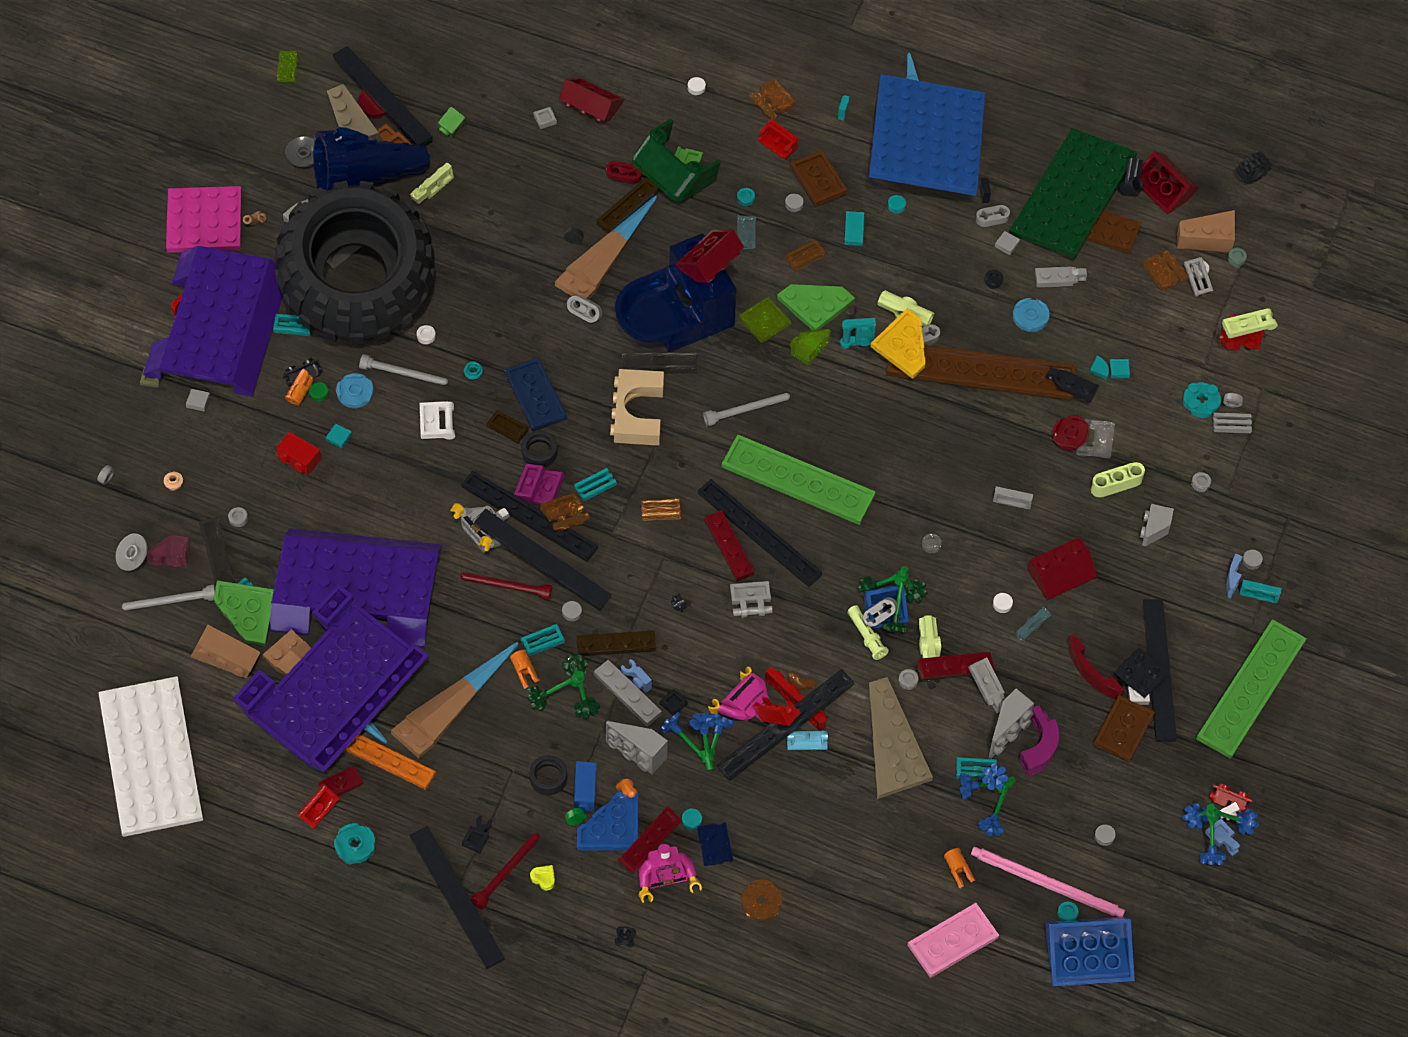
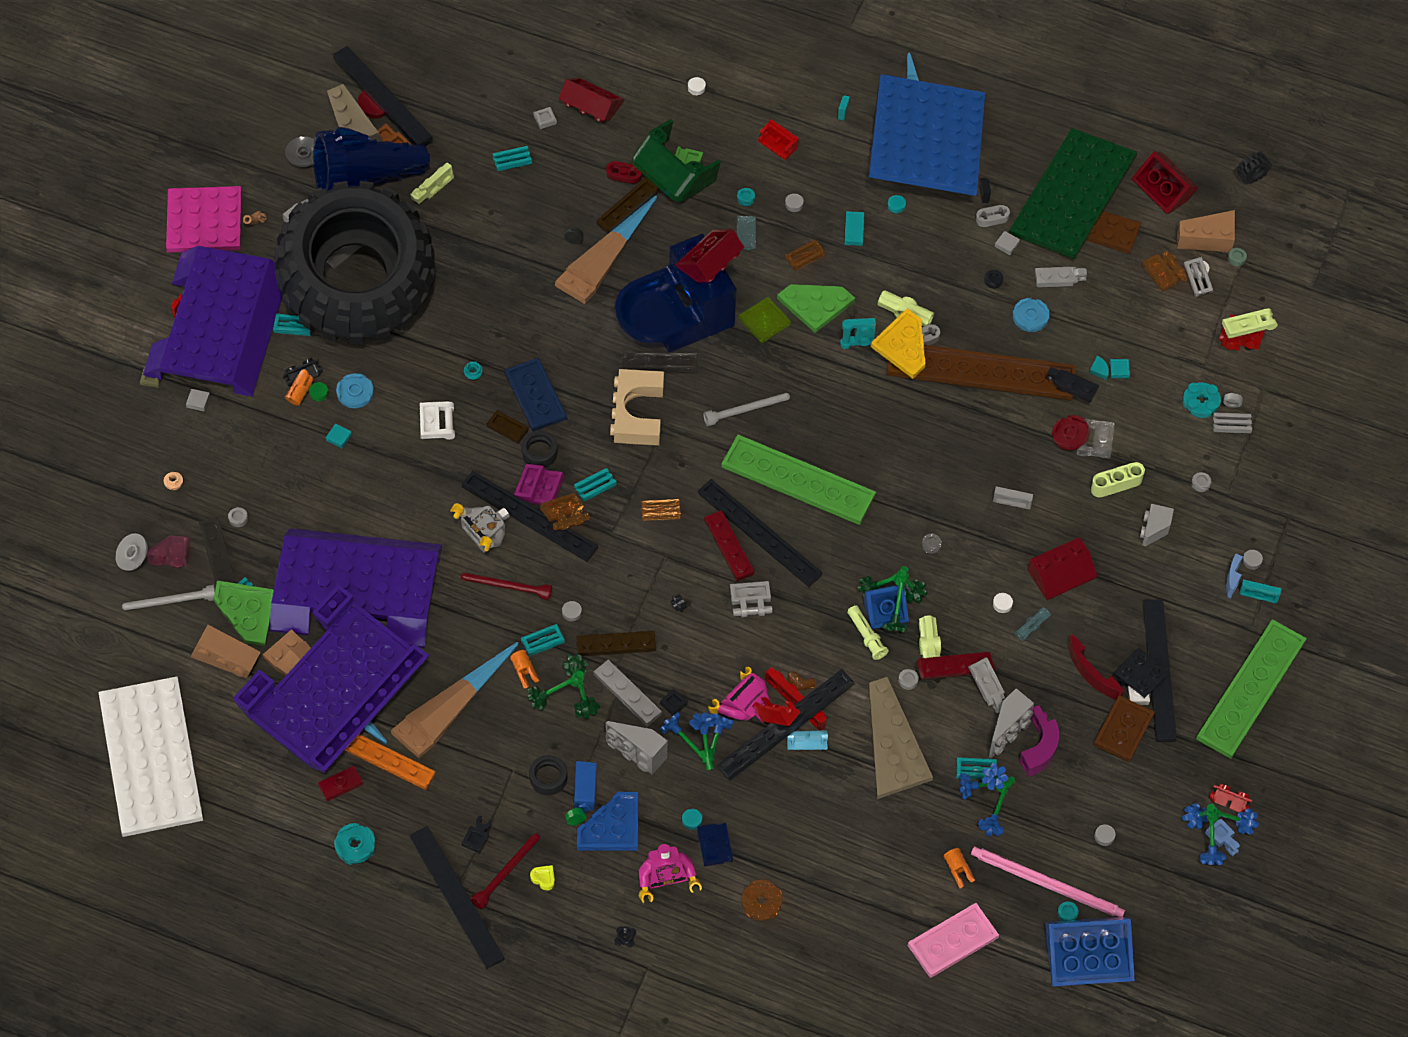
(106, 474): light grey tile -> none
(287, 66): clear neon green slope -> none
(298, 453): red brick -> none
(318, 806): red slope -> none
(367, 362): light grey piece -> none
(426, 334): white tile -> none
(451, 122): bright green brick -> none
(511, 156): none -> teal tile
(542, 559): black tile -> none
(585, 308): light grey plate -> none
(626, 787): orange arm -> none
(640, 678): medium blue plate -> none
(649, 839): dark red plate -> none
(776, 95): clear orange plate -> none
(809, 345): clear neon green slope -> none
(818, 178): reddish brown plate -> none
(878, 608): light grey beam -> none
(1133, 181): black piece -> none
(1231, 809): white plate -> none

